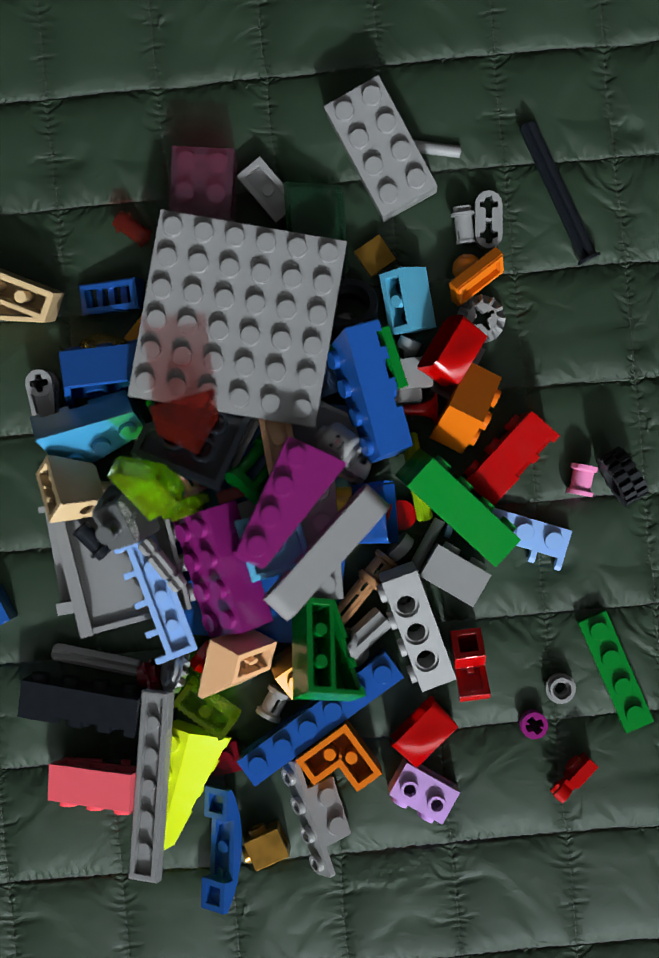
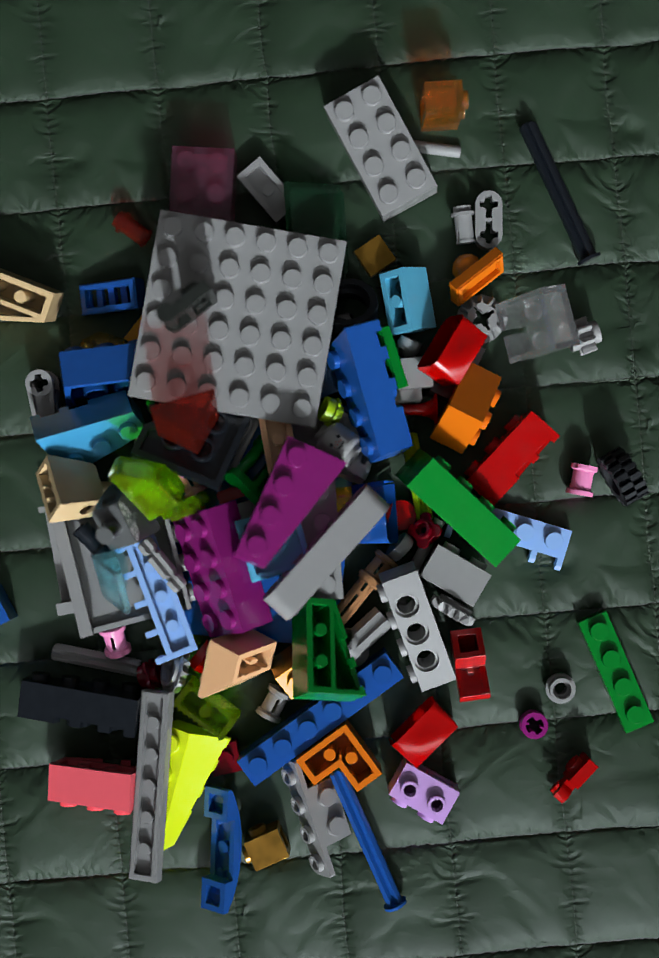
(111, 580): none -> clear light blue slope
(116, 643): none -> bright pink bush
(194, 301): none -> pearl dark grey plate
(330, 410): none -> lime plate
(368, 842): none -> blue axle
(432, 532): none -> dark red plate
(442, 105): none -> clear orange brick
(453, 609): none -> light grey gear
(547, 321): none -> clear piece
(588, 334): none -> light grey gear

